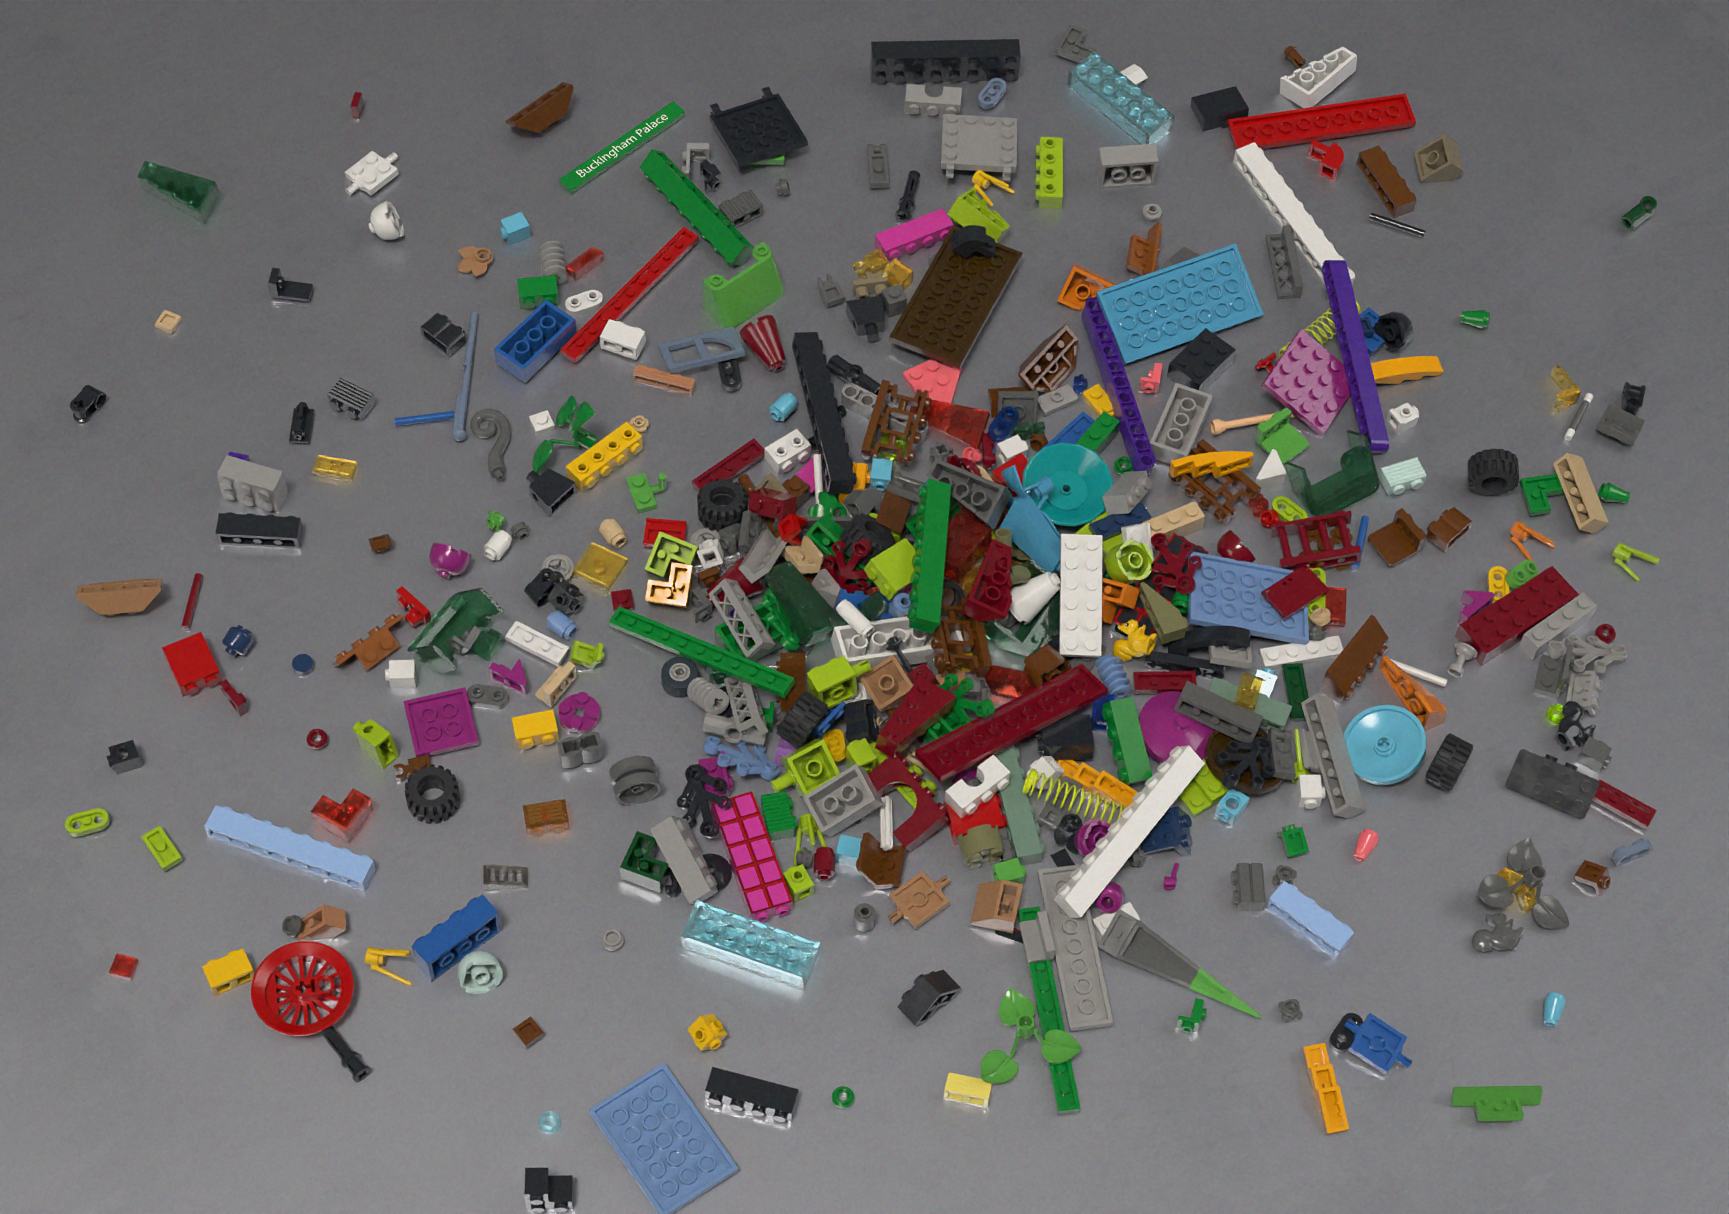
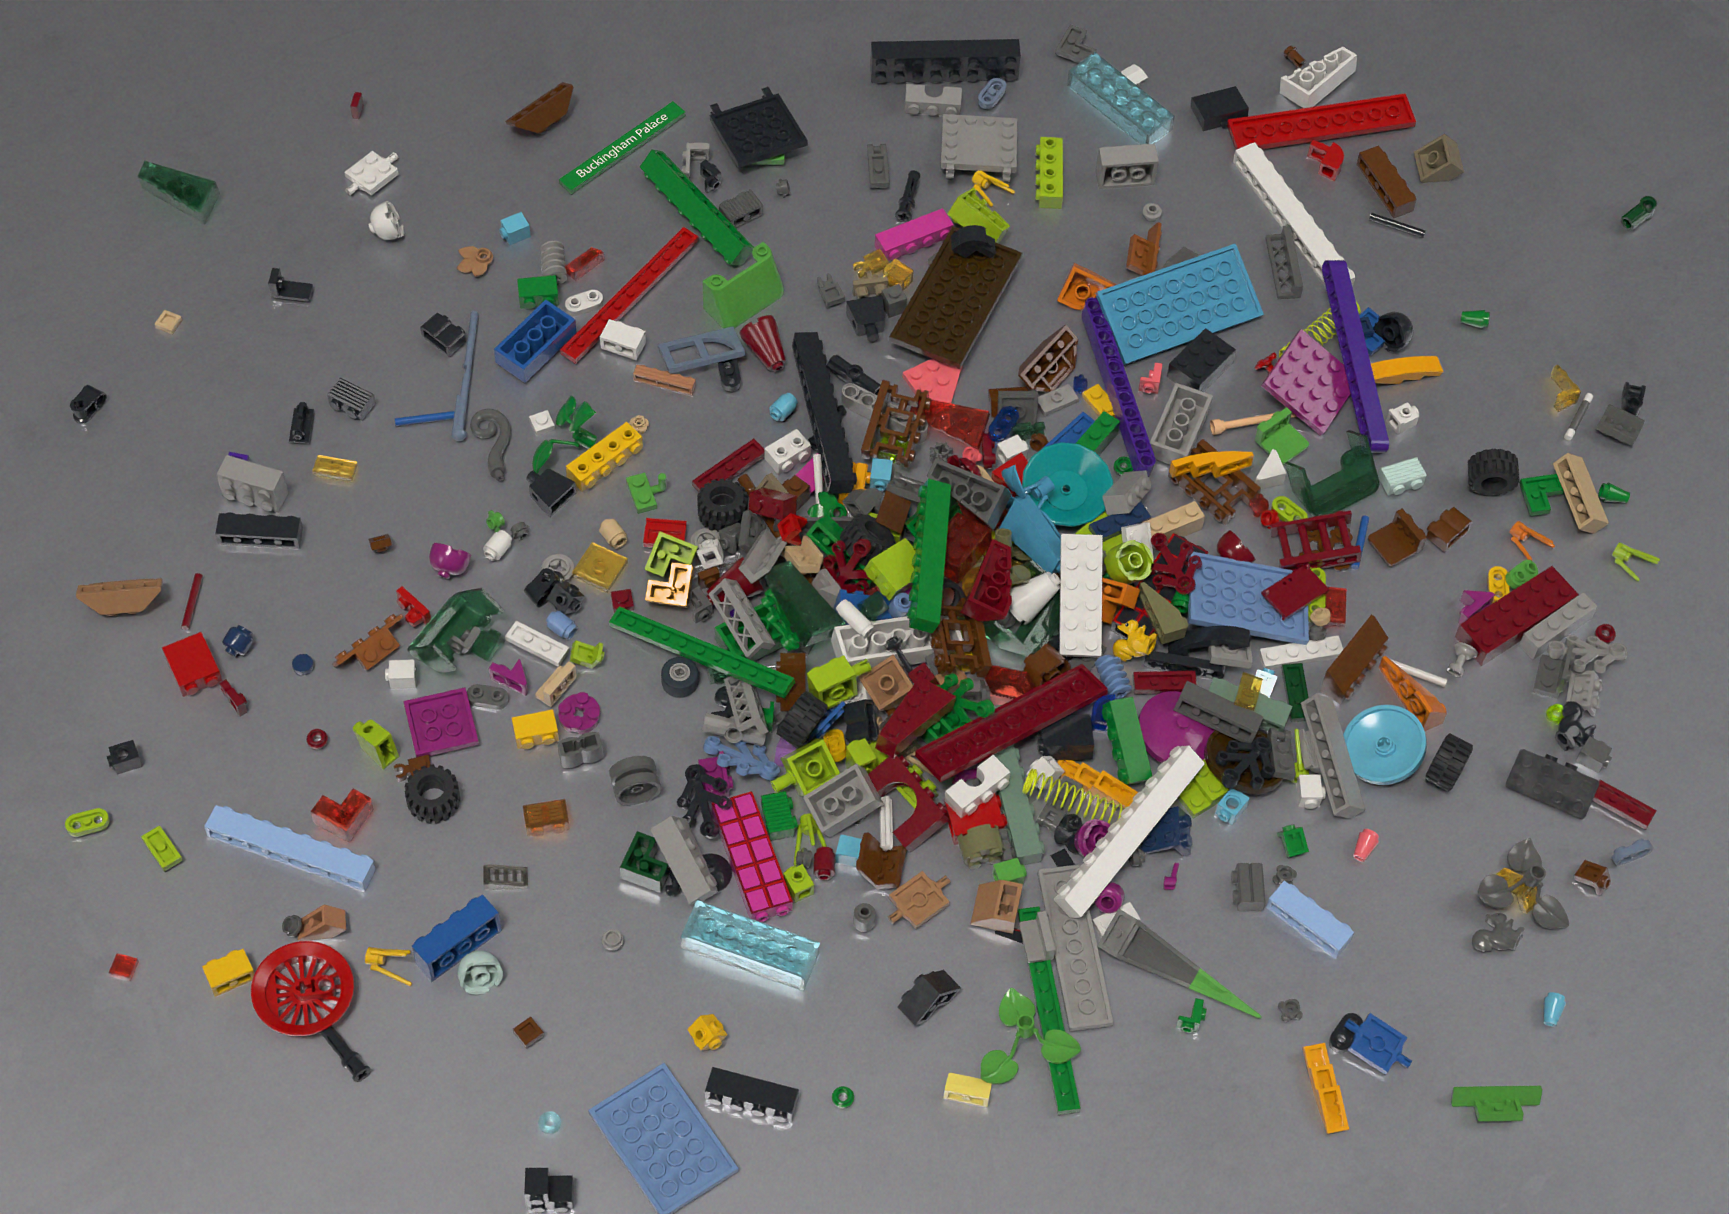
(707, 696): light grey piece -> none

